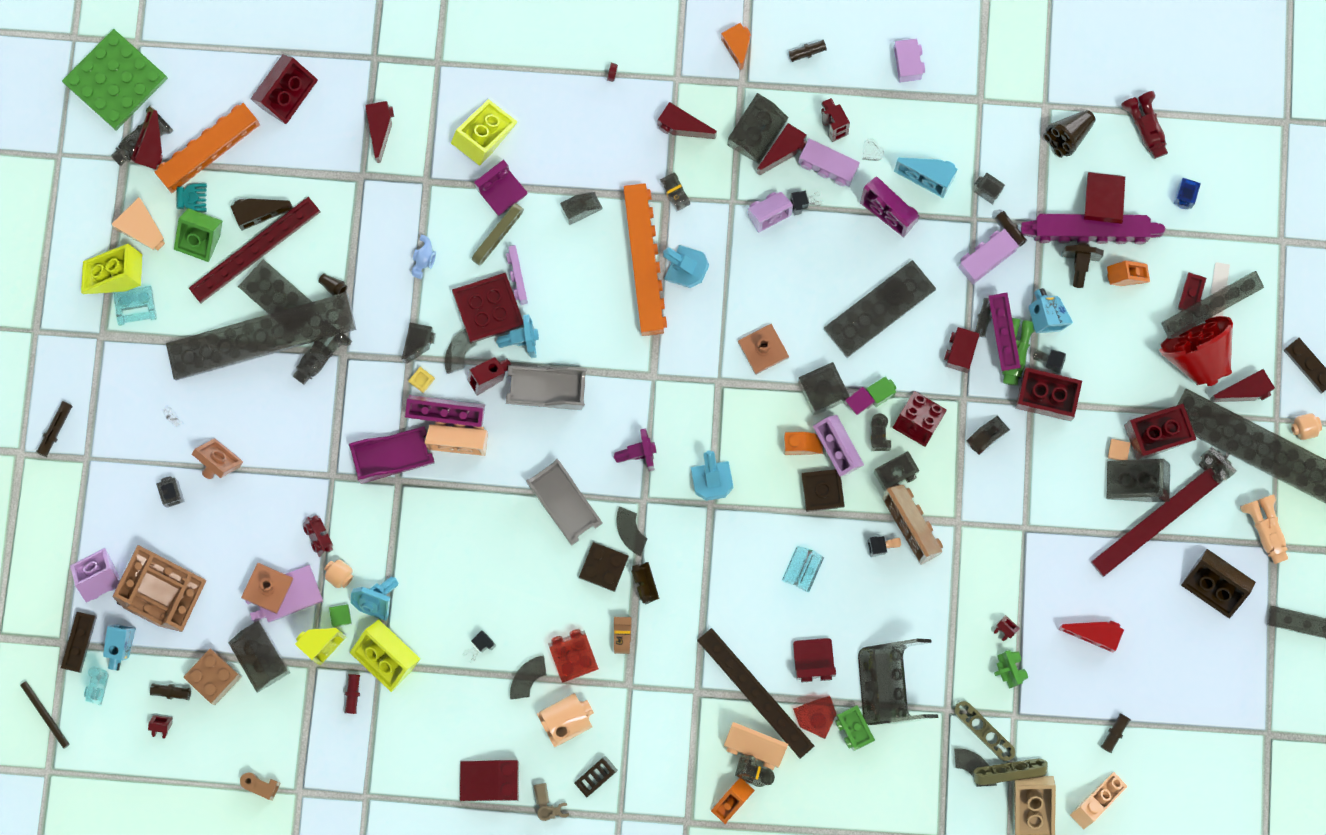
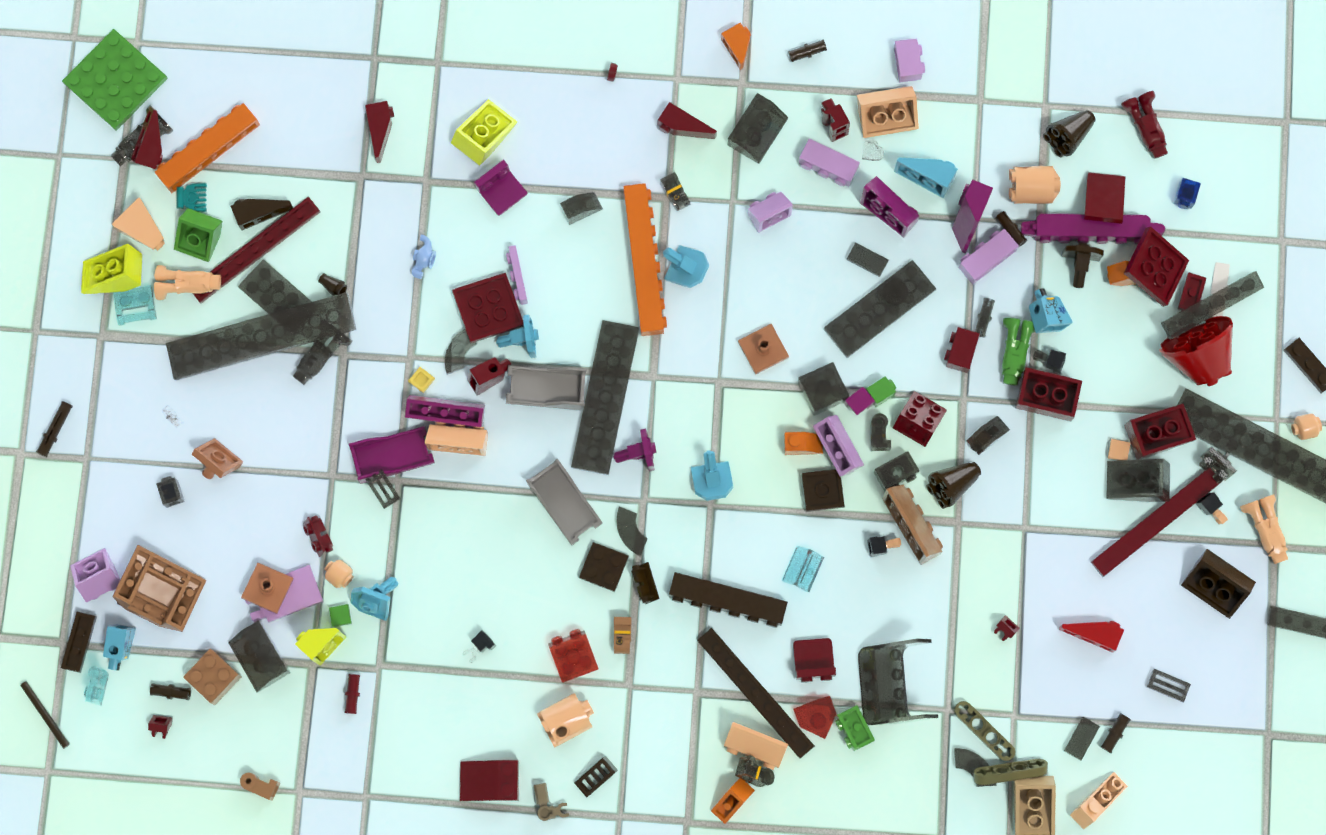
(185, 282): none -> light nougat piece
(284, 88): dark red slope -> none
(375, 478): none -> clear smoke tile
(384, 655): neon yellow slope -> none
(417, 341): clear smoke slope -> none
(497, 234): olive beam -> none
(526, 676): clear smoke tile -> none
(605, 397): none -> clear smoke plate
(727, 599): none -> dark brown brick
(784, 148): dark red slope -> none
(801, 201): black piece -> none
(867, 259): none -> clear smoke tile
(888, 111): none -> light nougat slope
(952, 482): none -> dark brown cone
(972, 203): none -> magenta wedge
(988, 187): clear smoke brick -> none
(1004, 331): magenta piece -> none
(1008, 669): bright green hips -> none
(1034, 185): none -> light nougat cylinder
(1081, 738): none -> clear smoke tile
(1156, 266): none -> dark red plate
(1184, 692): none -> clear smoke tile
(1210, 505): none -> black piece
(1249, 389): dark red slope -> none

